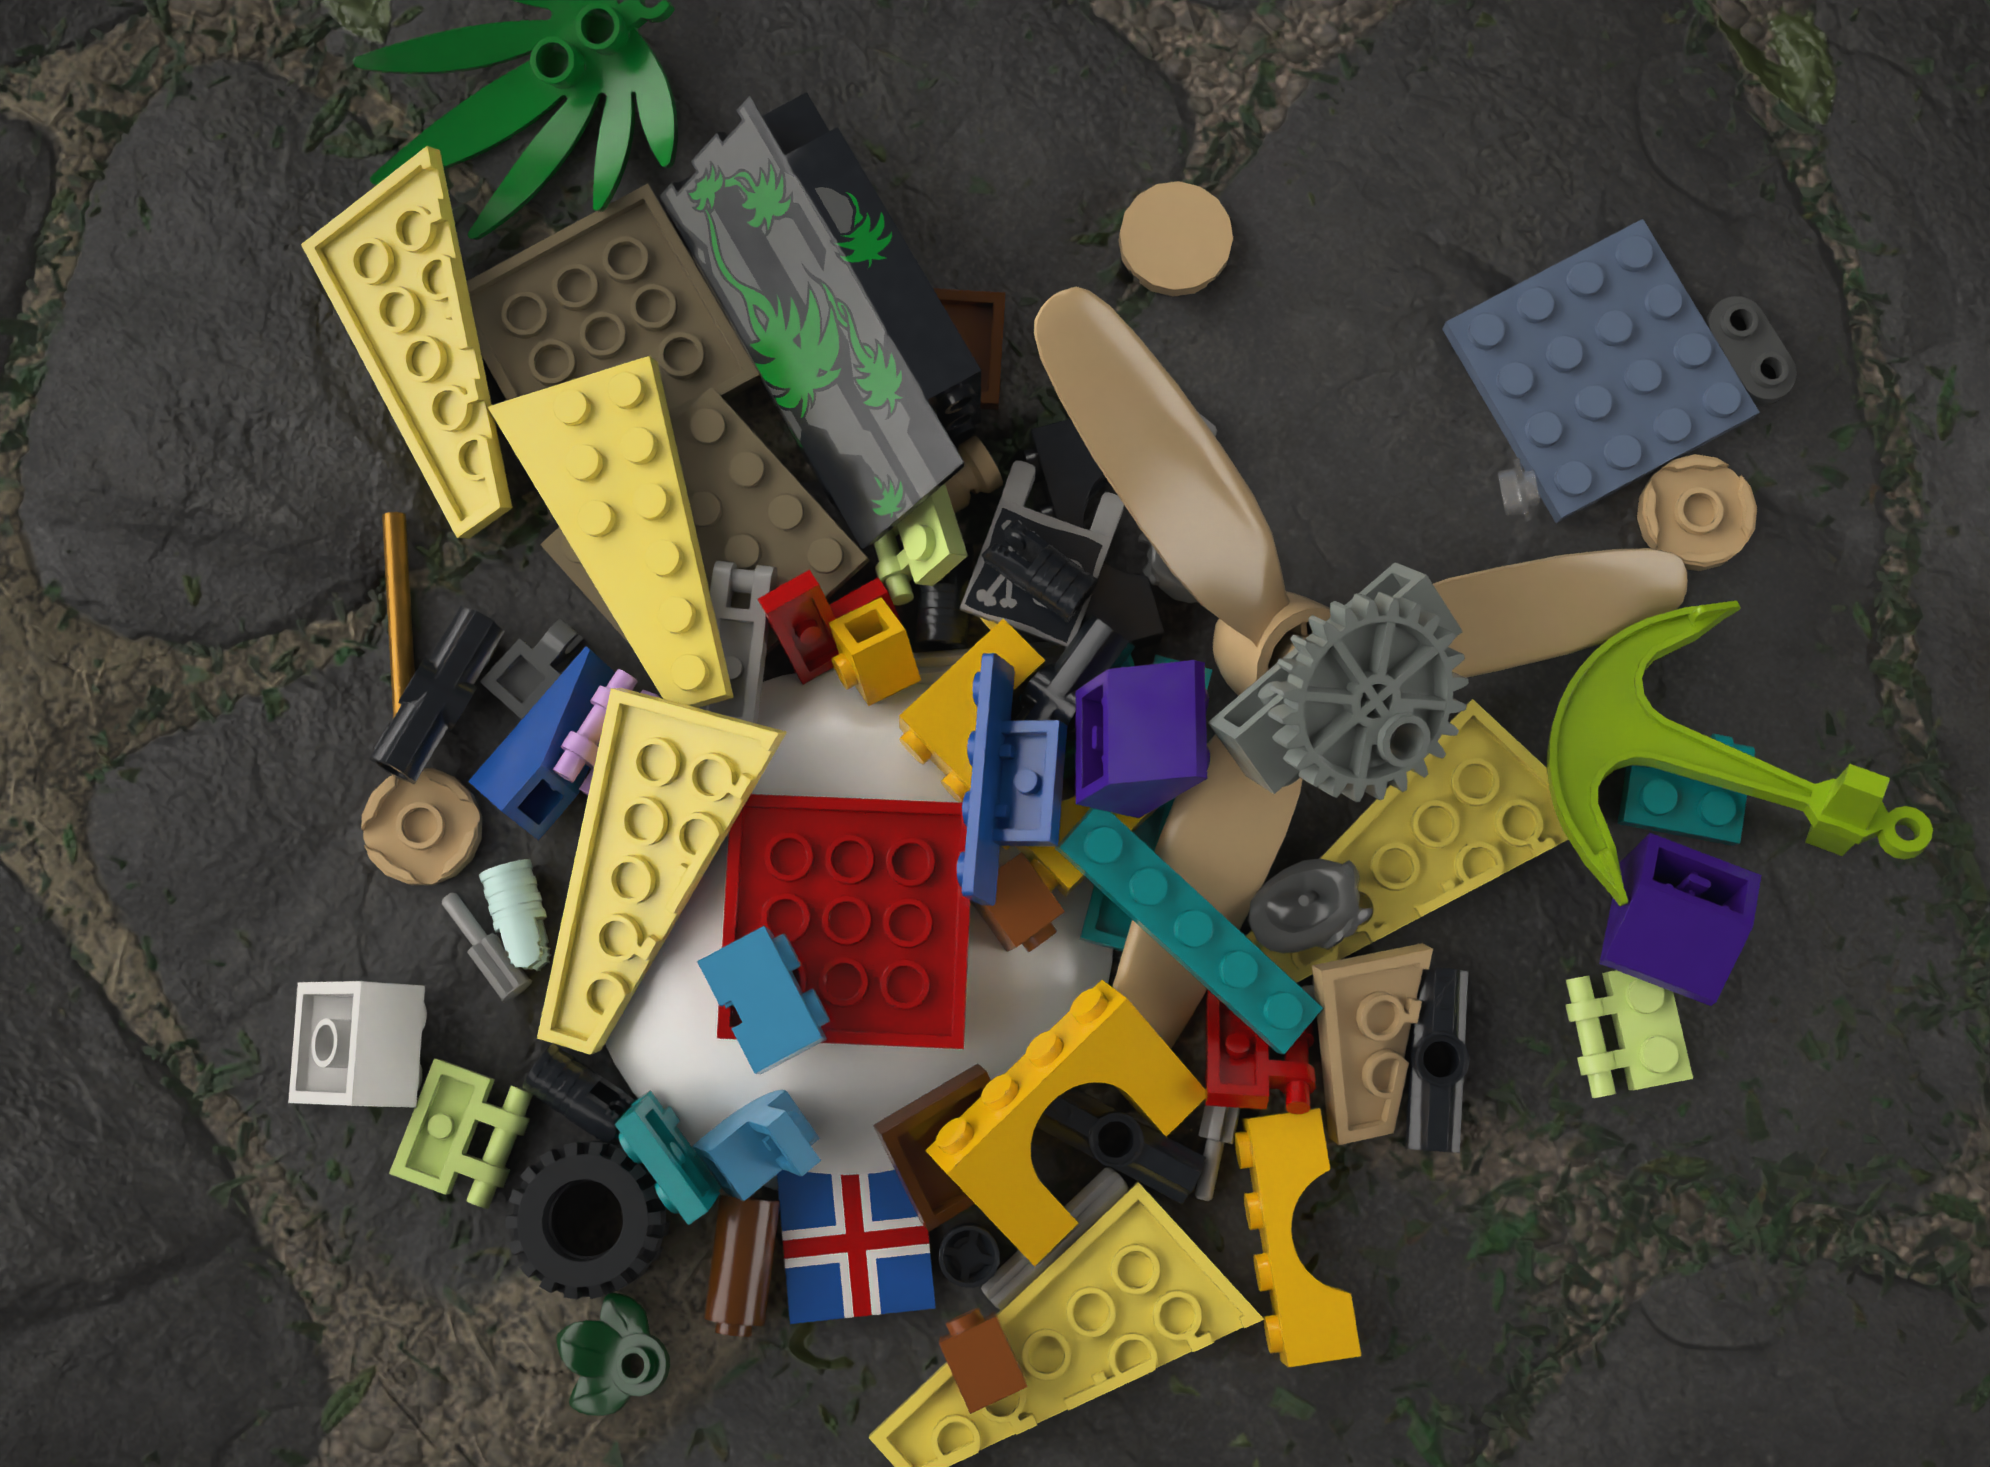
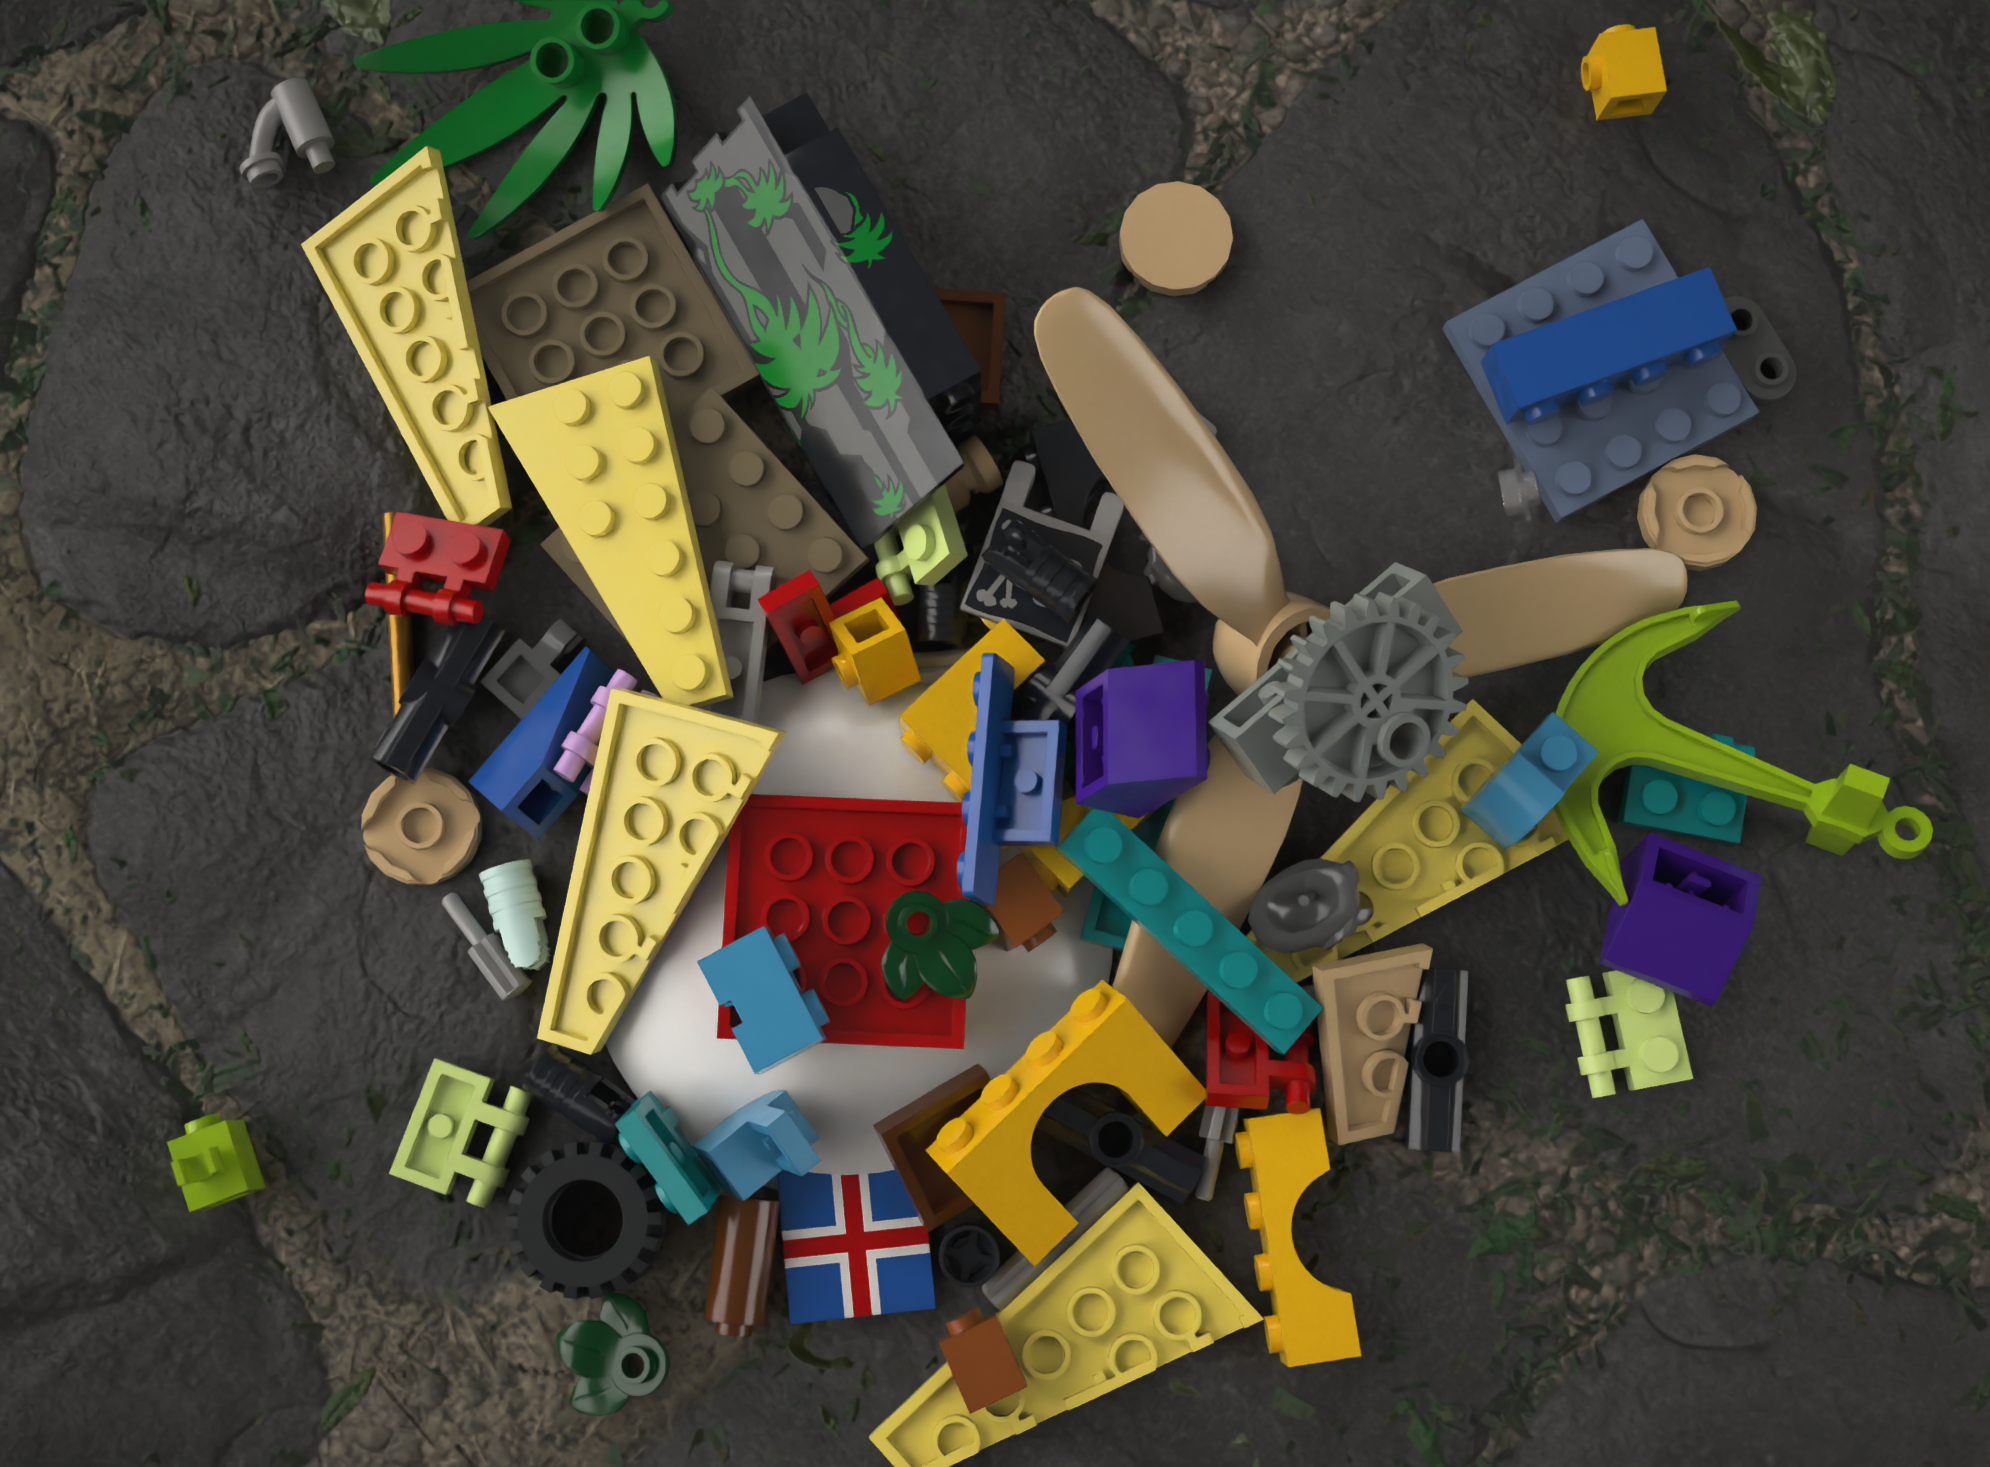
(215, 1162): none -> lime brick
(298, 110): none -> light grey plant
(357, 1044): white slope -> none
(438, 552): none -> red plate
(940, 952): none -> dark green plate
(1529, 782): none -> dark azure brick
(1608, 347): none -> blue brick
(1624, 72): none -> yellow brick

